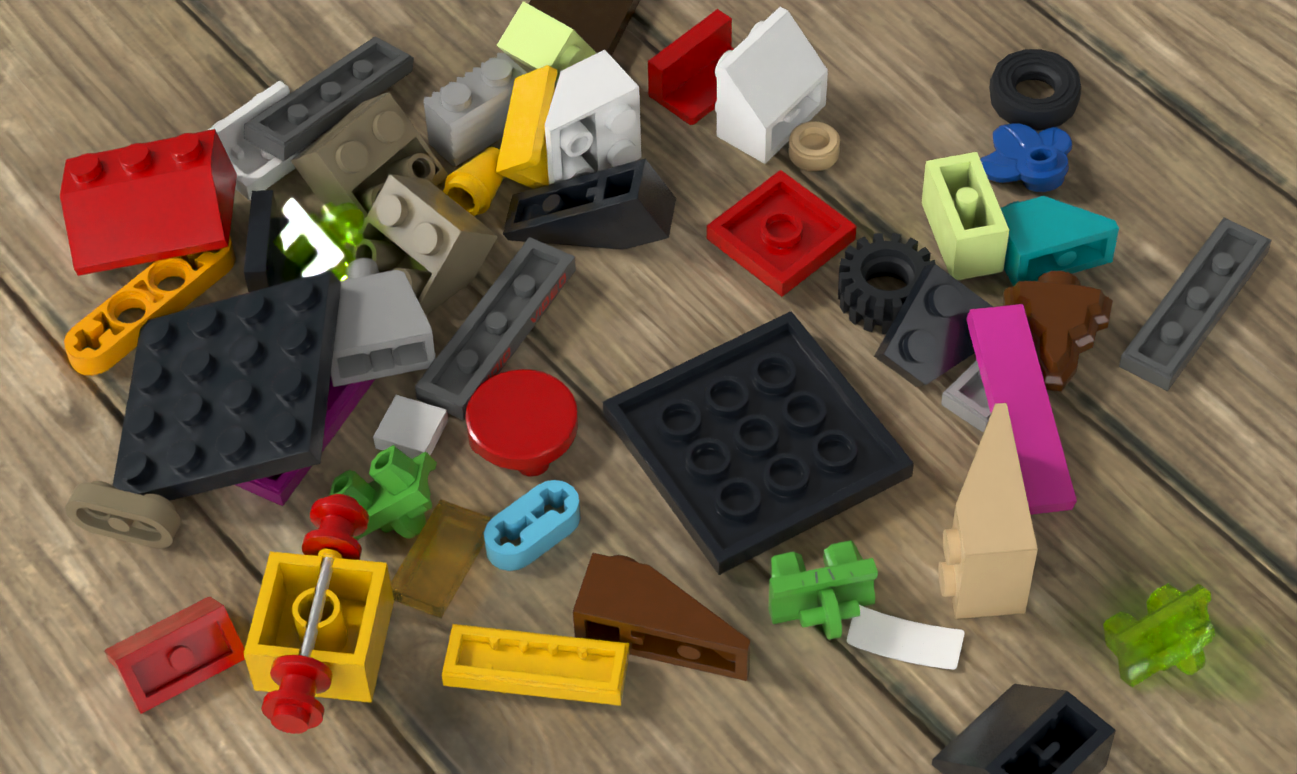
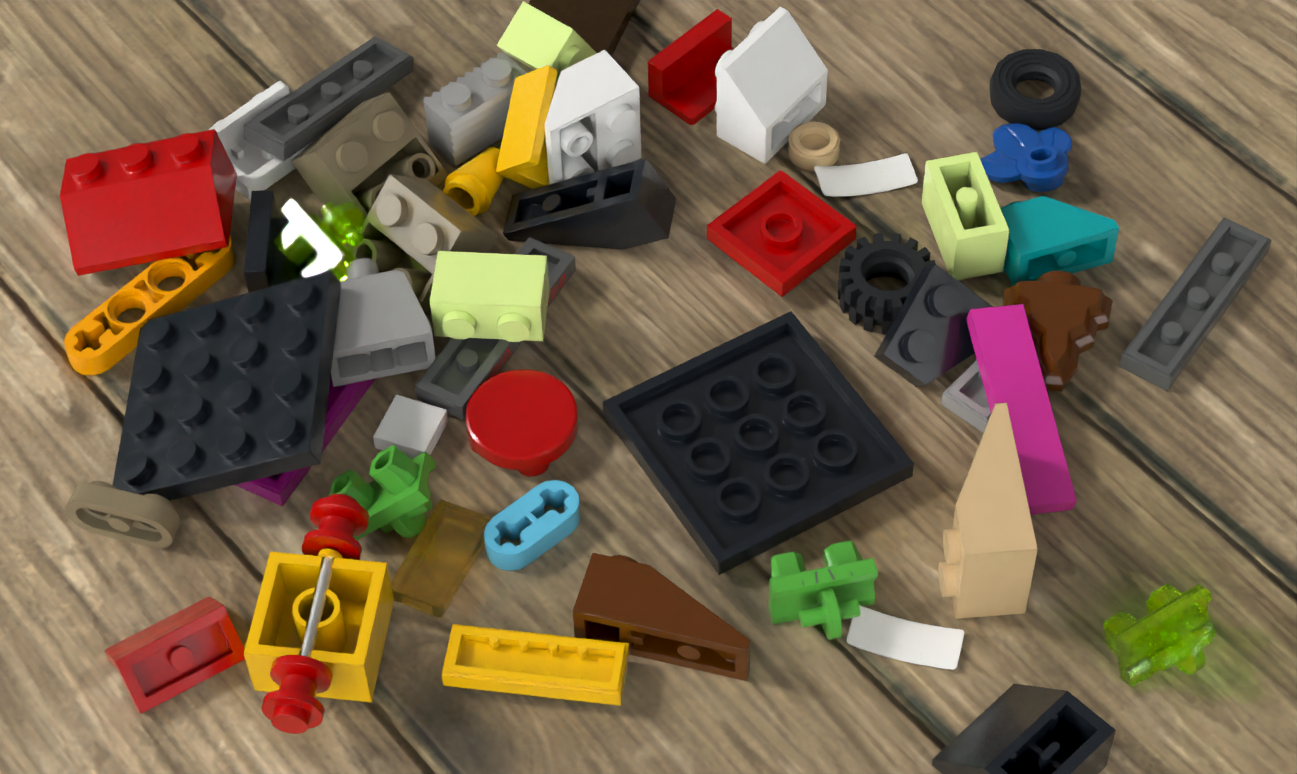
(490, 296): none -> yellowish green brick
(866, 177): none -> white sticker

